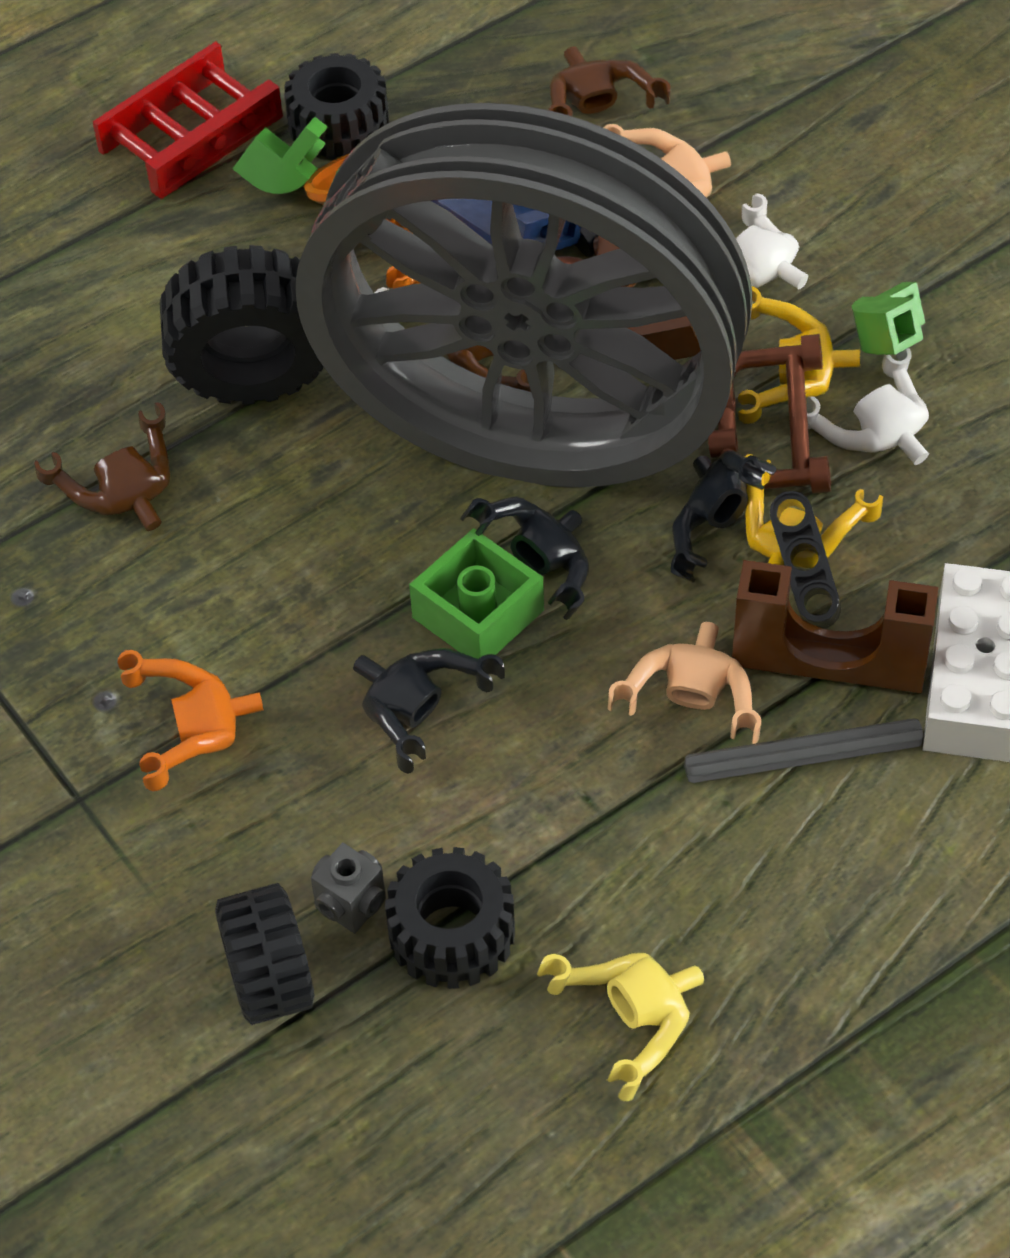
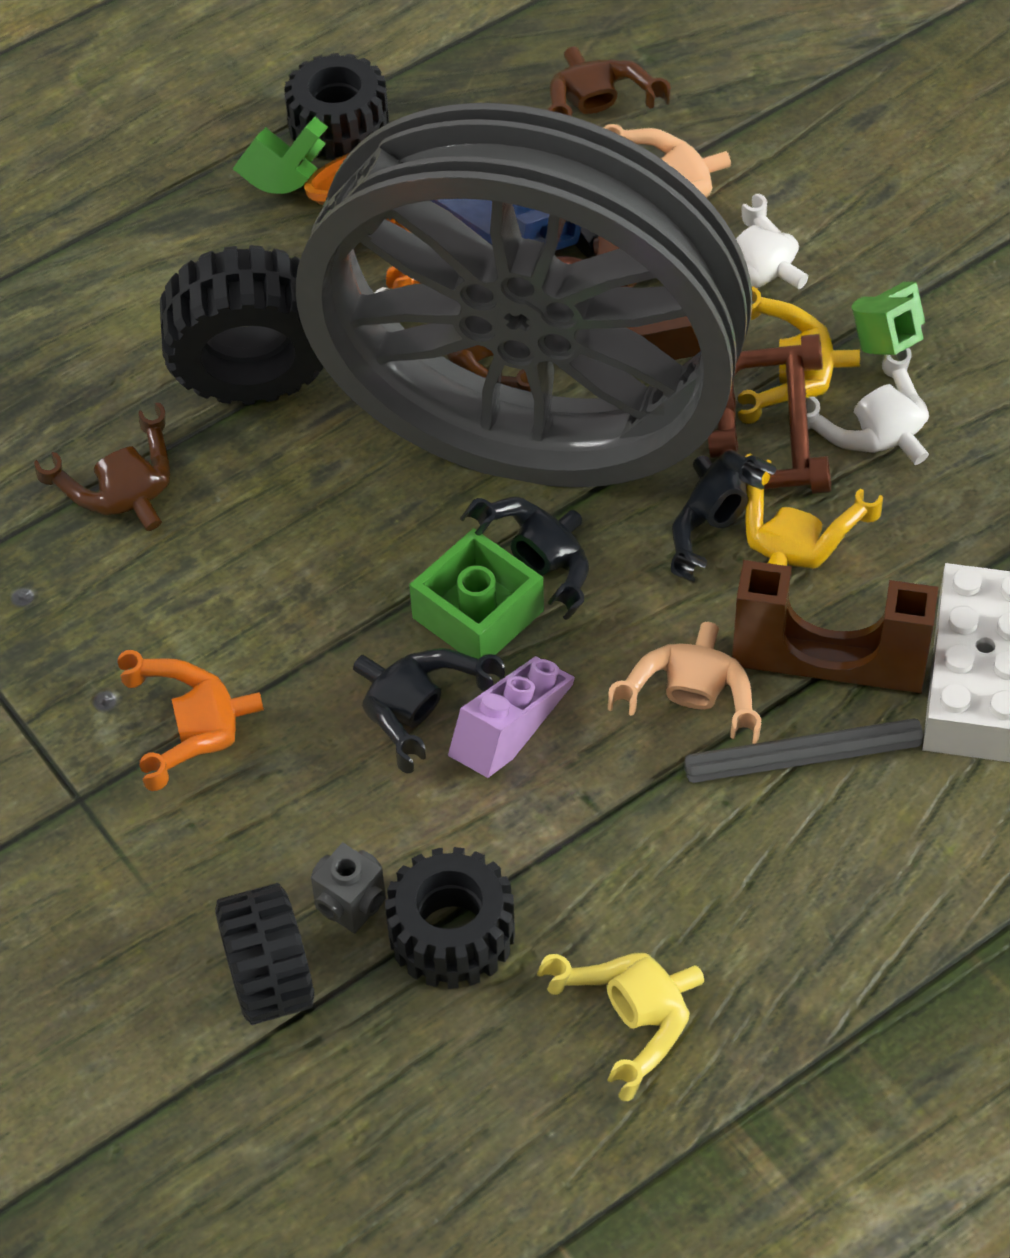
(205, 144): red fence -> none
(506, 715): none -> lavender slope
(799, 538): black beam -> none

